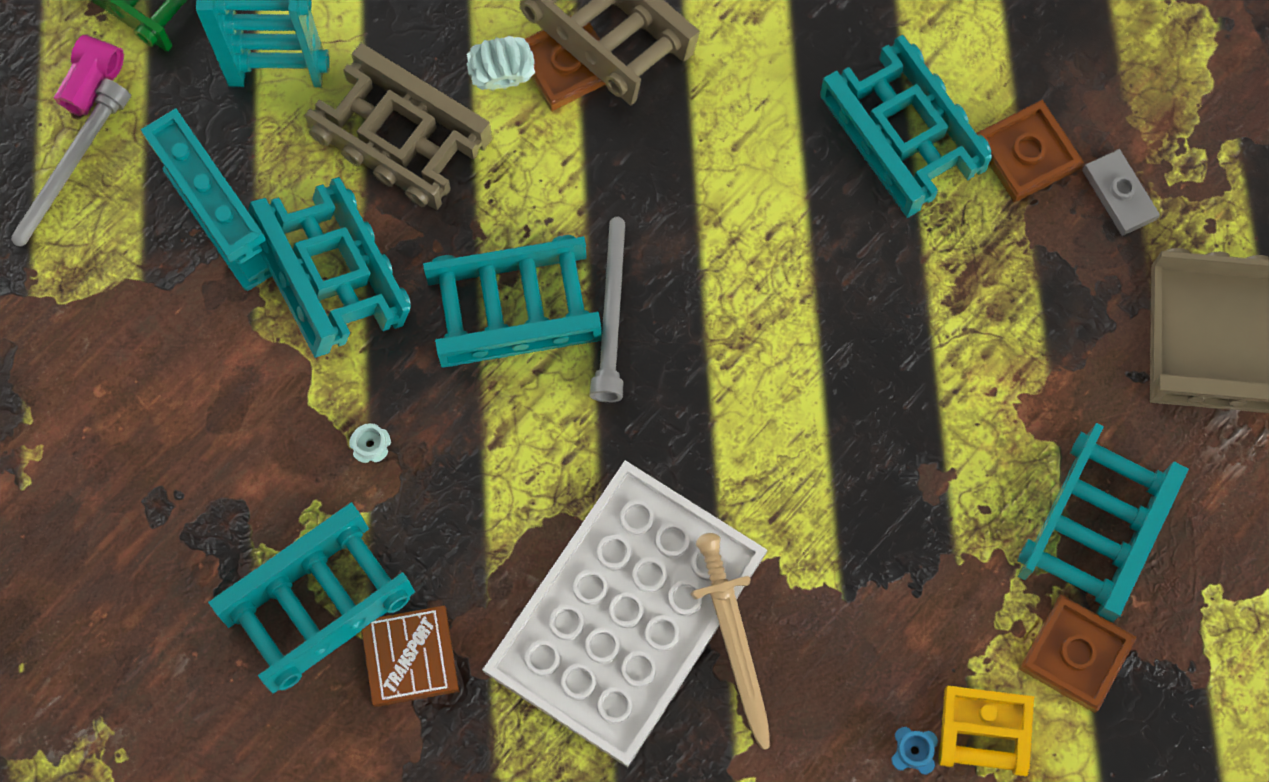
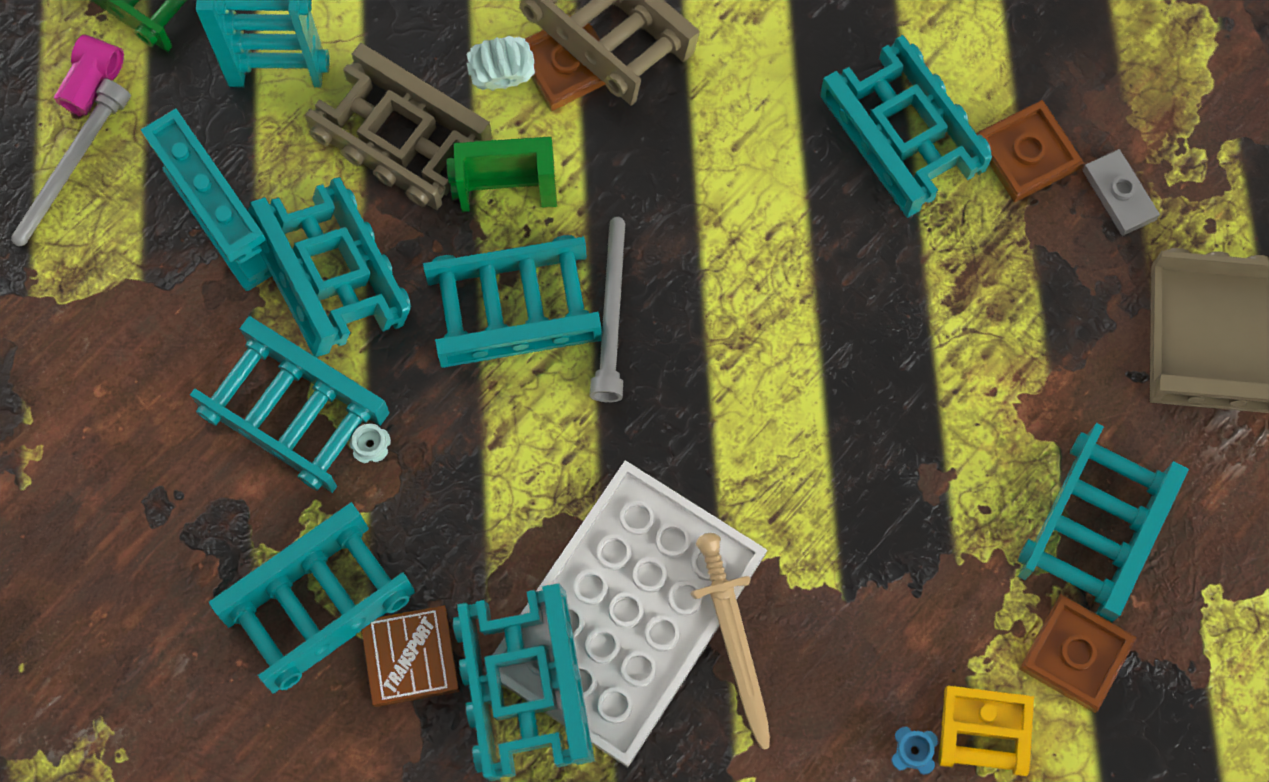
(293, 365): none -> teal fence
(503, 165): none -> green panel
(559, 675): none -> teal fence

